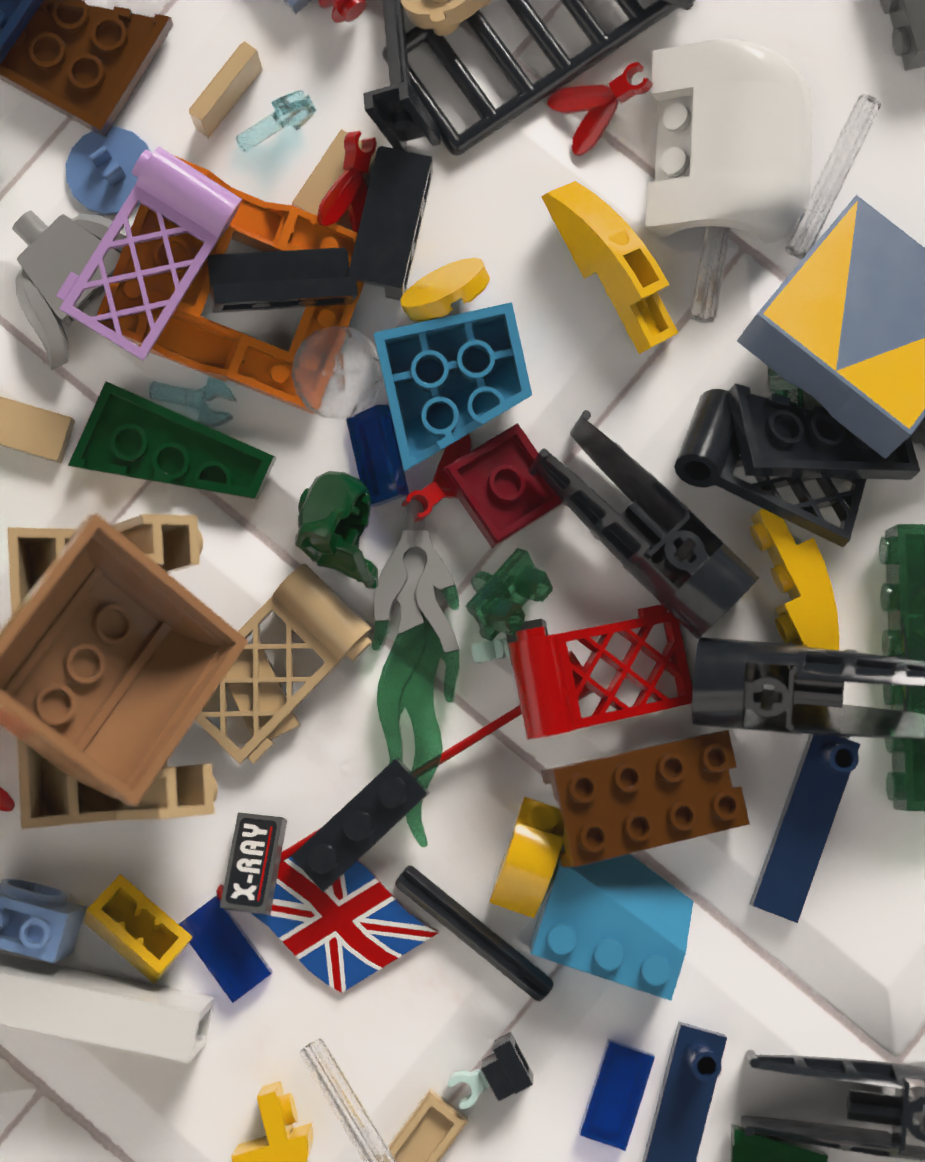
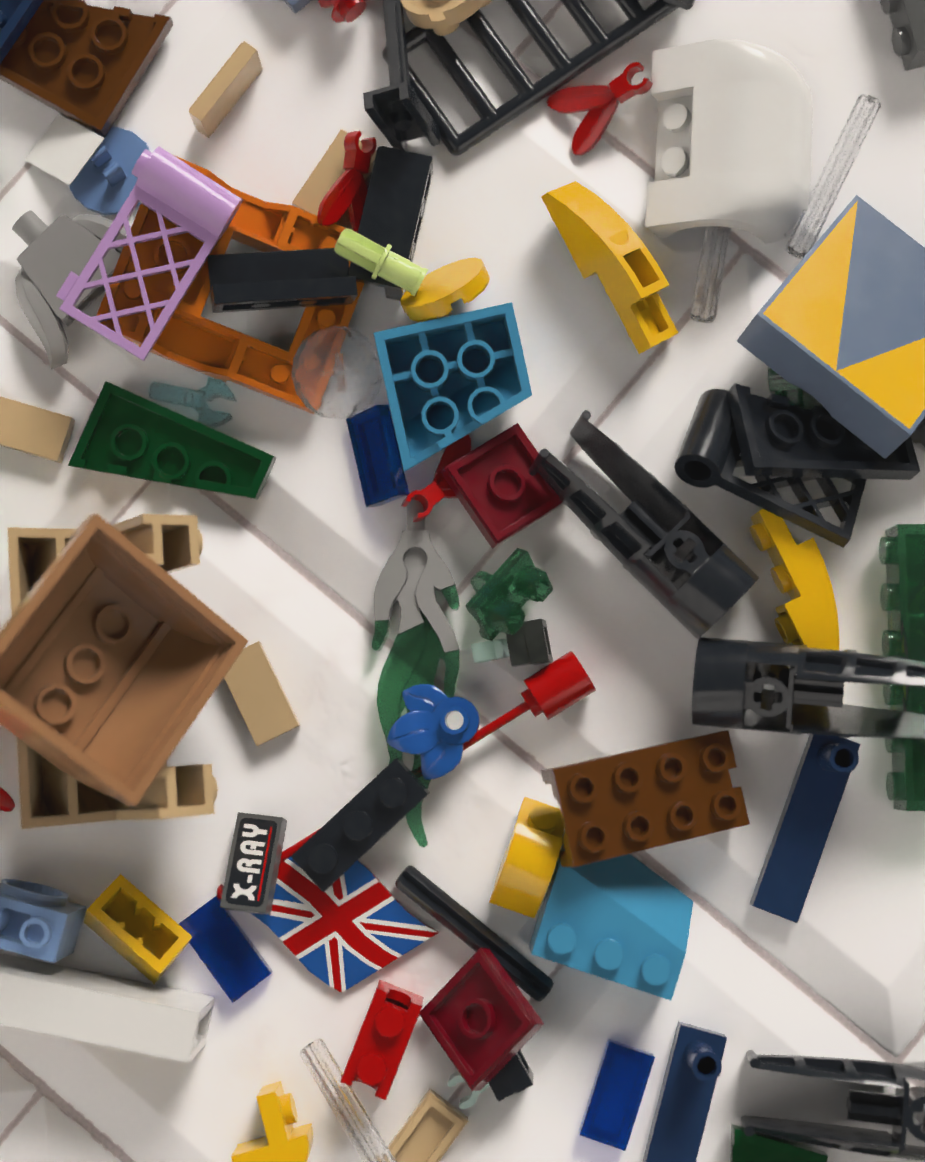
(64, 149): none -> white sticker
(290, 110): clear light blue bar -> none
(322, 623): tan piece -> none
(331, 524): dark green head -> none
(380, 261): none -> yellowish green axle
(383, 1039): none -> red brick
(427, 732): none -> blue plate
(481, 1019): none -> dark red tile
(547, 676): red piece -> none

